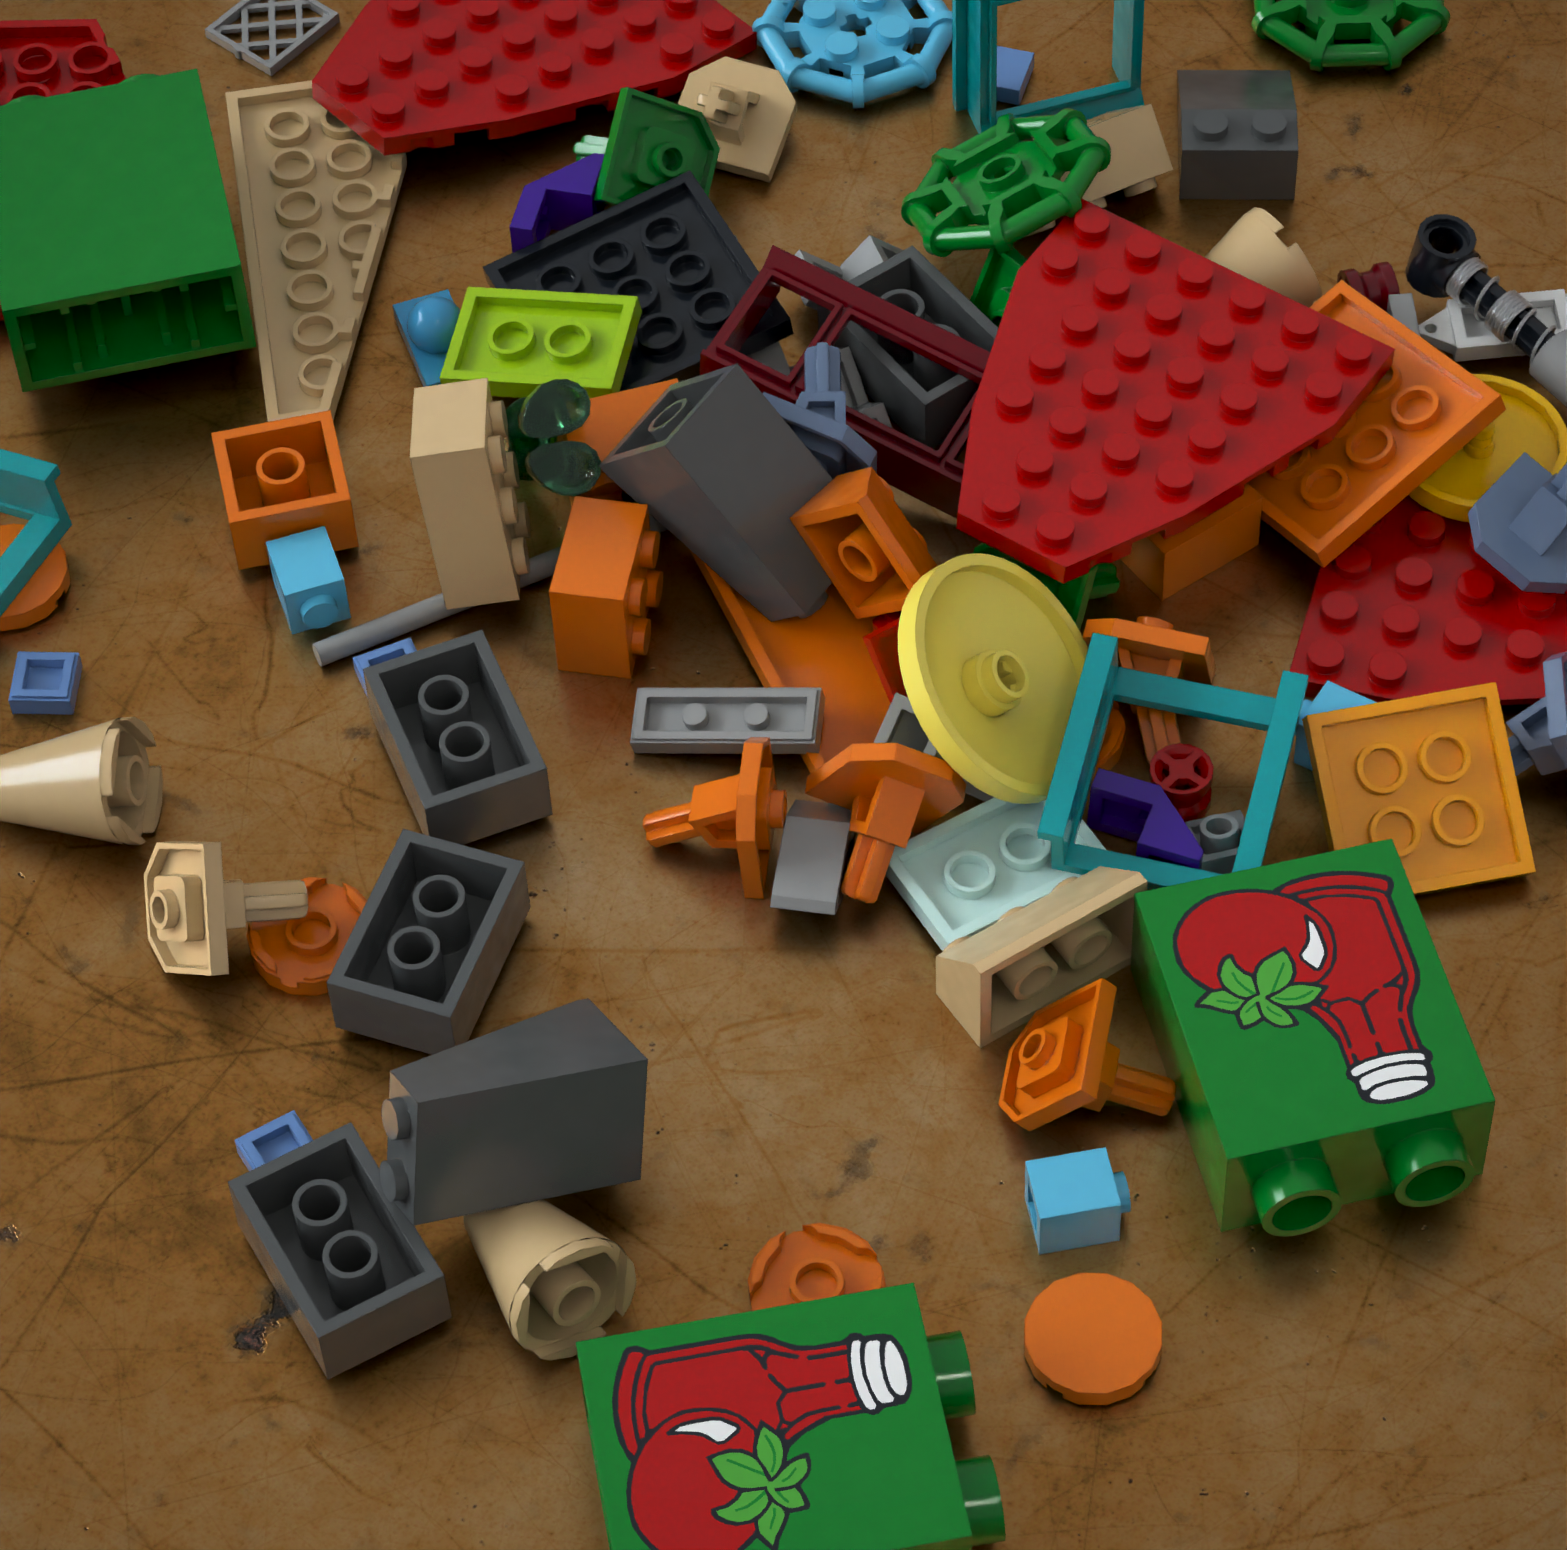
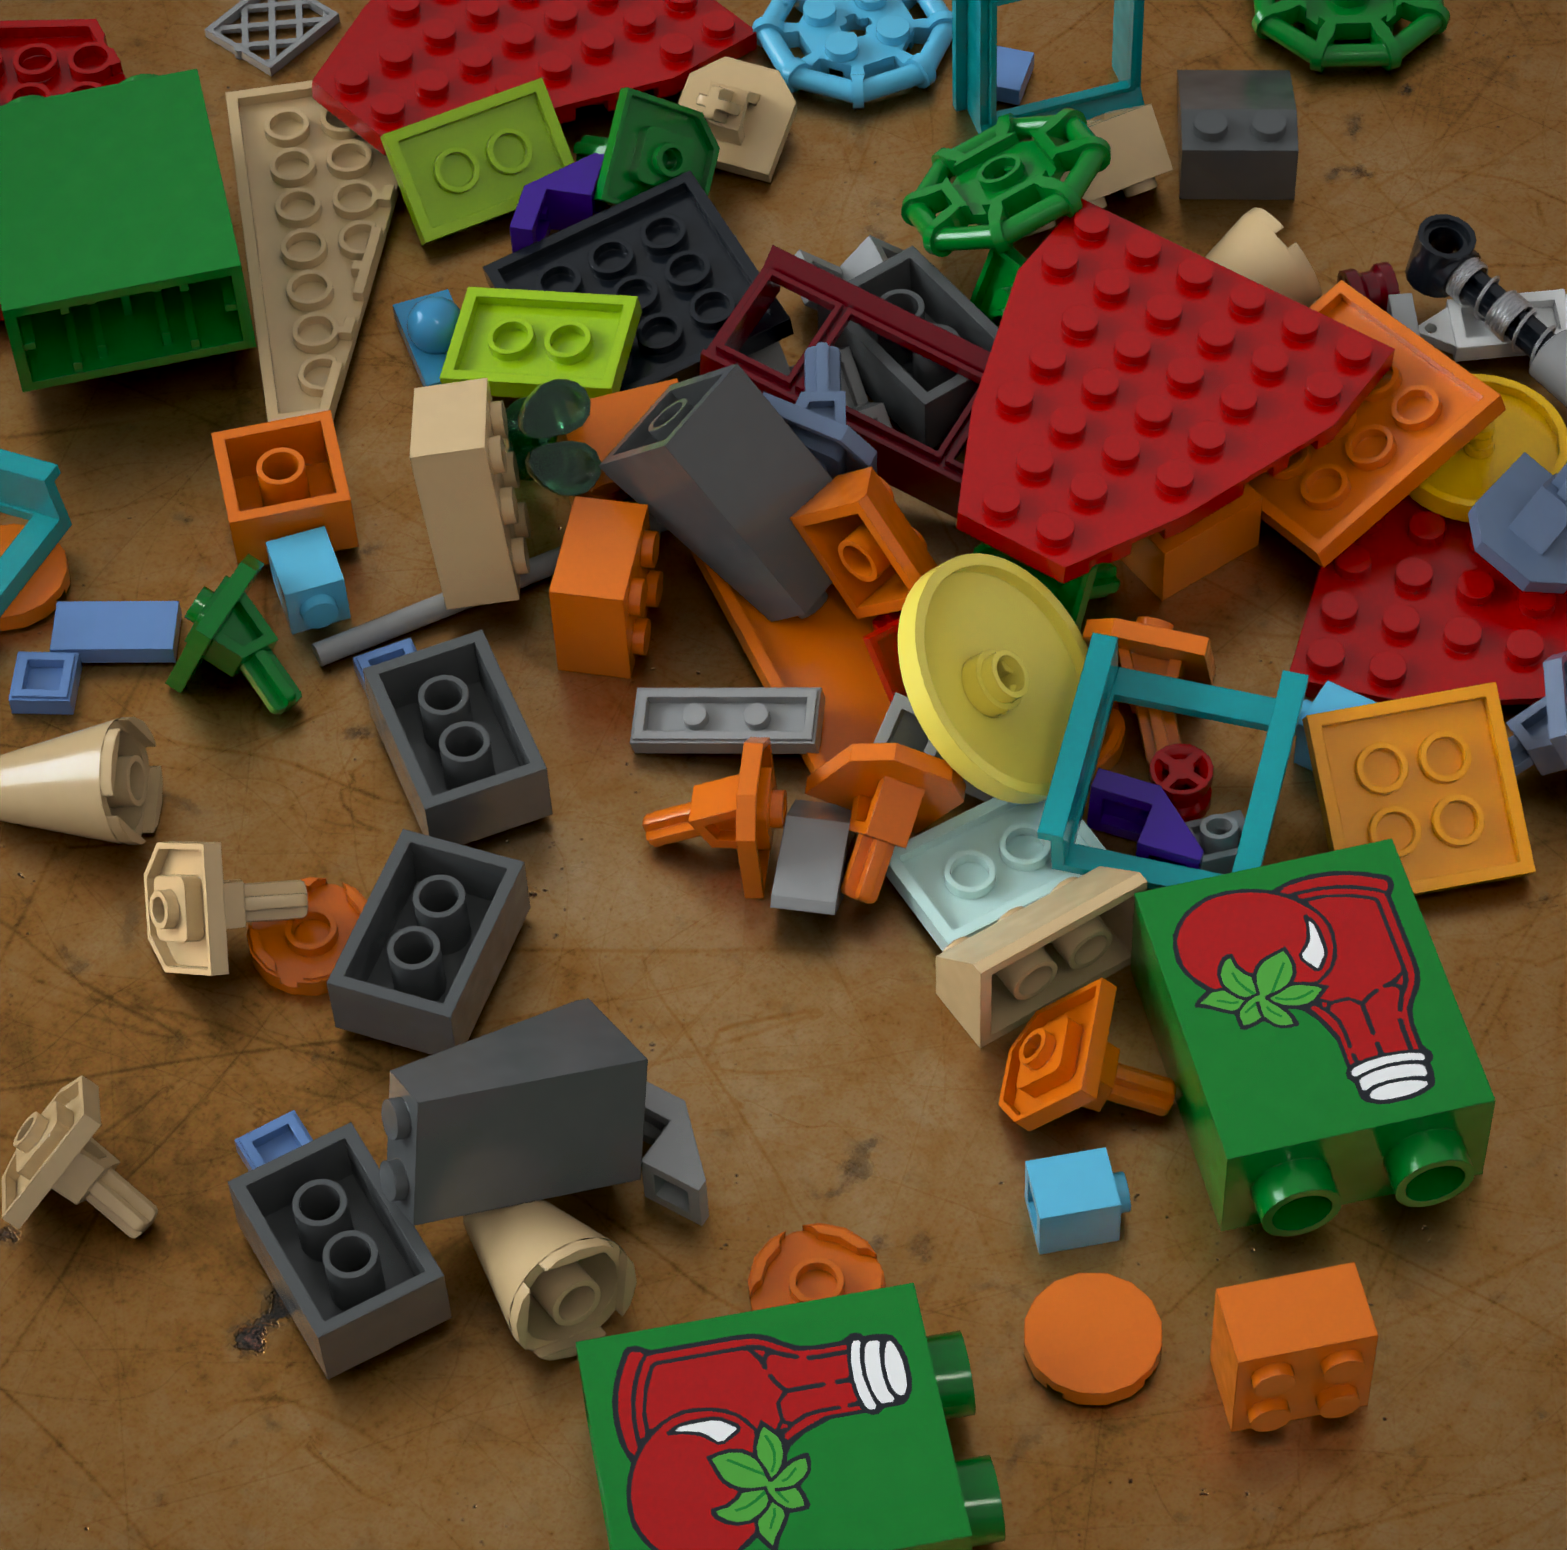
(60, 1154): none -> tan piece
(118, 630): none -> medium blue tile
(236, 640): none -> green piece
(476, 159): none -> lime plate
(672, 1164): none -> light grey slope
(1293, 1347): none -> orange brick

